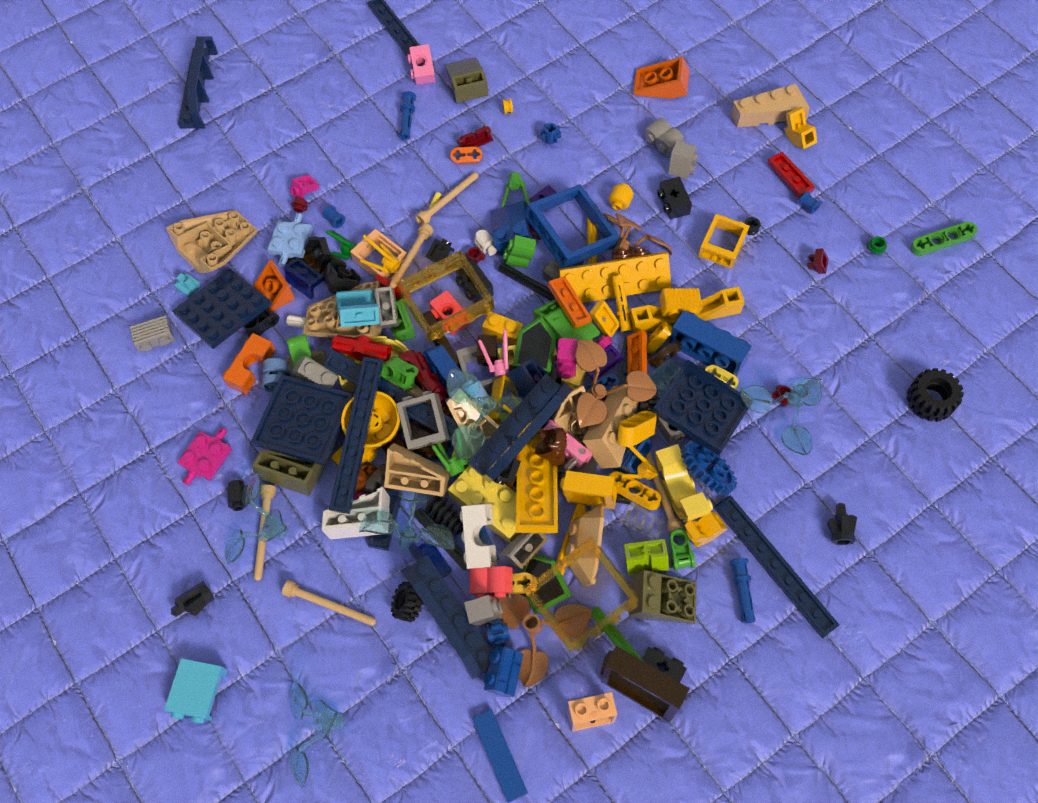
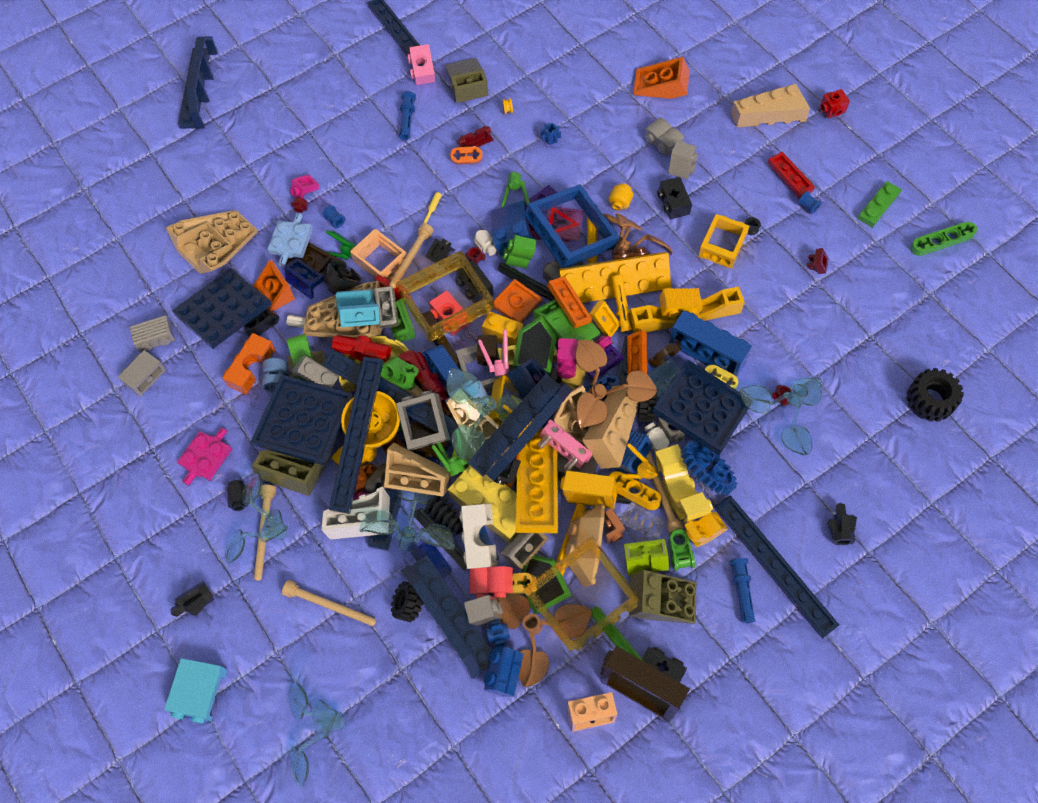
(141, 373): none -> light grey brick
(187, 285): medium azure tile -> none
(320, 248): black bracket -> none
(389, 261): yellow plant -> none
(425, 216): tan piece -> none
(500, 756): blue tile -> none
(517, 301): none -> orange plate
(553, 446): reddish brown piece -> none
(566, 222): none -> clear pink piece
(613, 523): none -> nougat bracket
(636, 428): yellow beam -> none
(657, 437): none -> white arm
(658, 337): yellow beam -> none
(797, 131): yellow brick -> none
(834, 103): none -> red brick
(878, 241): green plate -> none
(879, 204): none -> bright green plate

